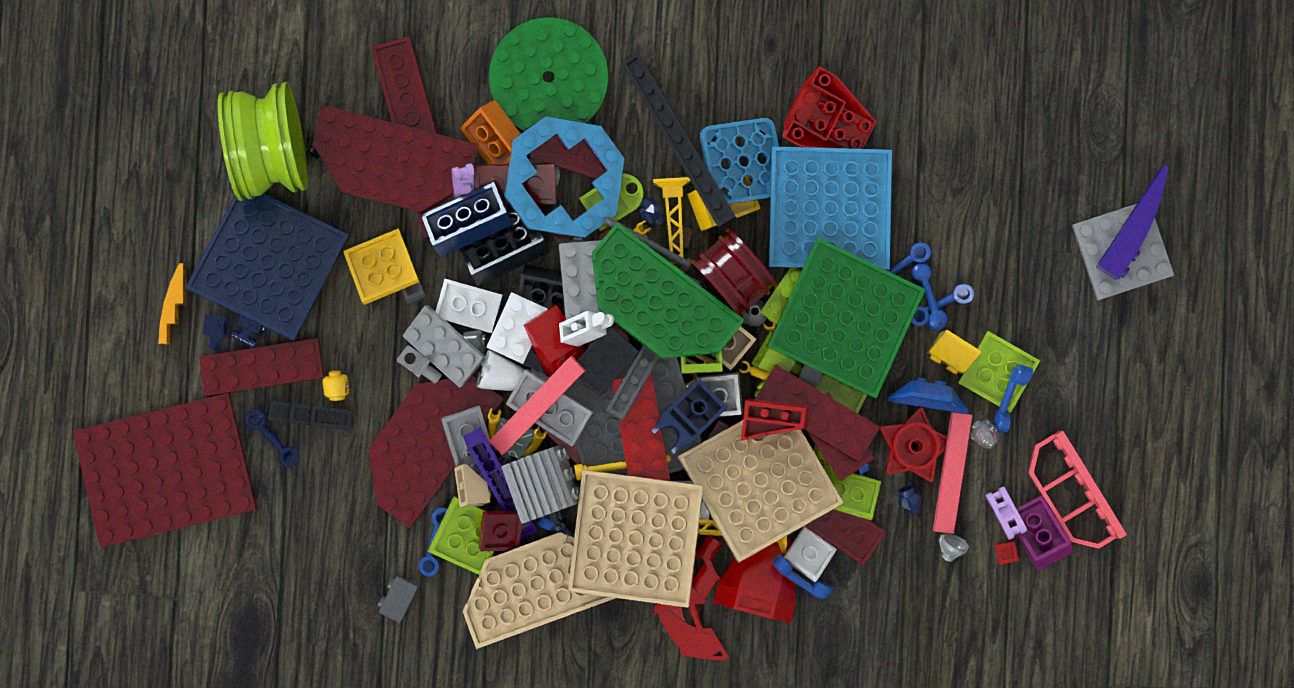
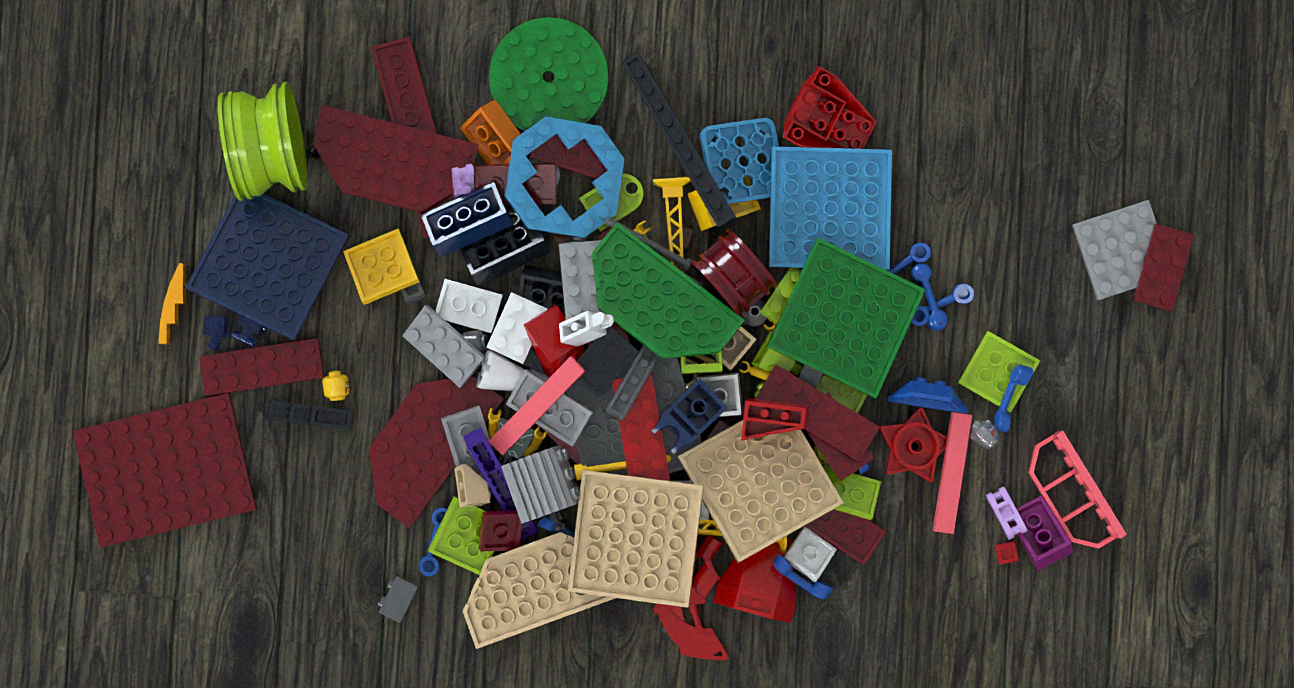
(288, 456): clear blue piece -> none
(420, 365): light grey bracket -> none
(651, 212): dark blue rock -> none
(910, 499): dark blue rock -> none
(952, 546): light grey piece -> none
(953, 352): yellow slope -> none
(1134, 230): dark purple slope -> none
(1163, 267): none -> dark red plate

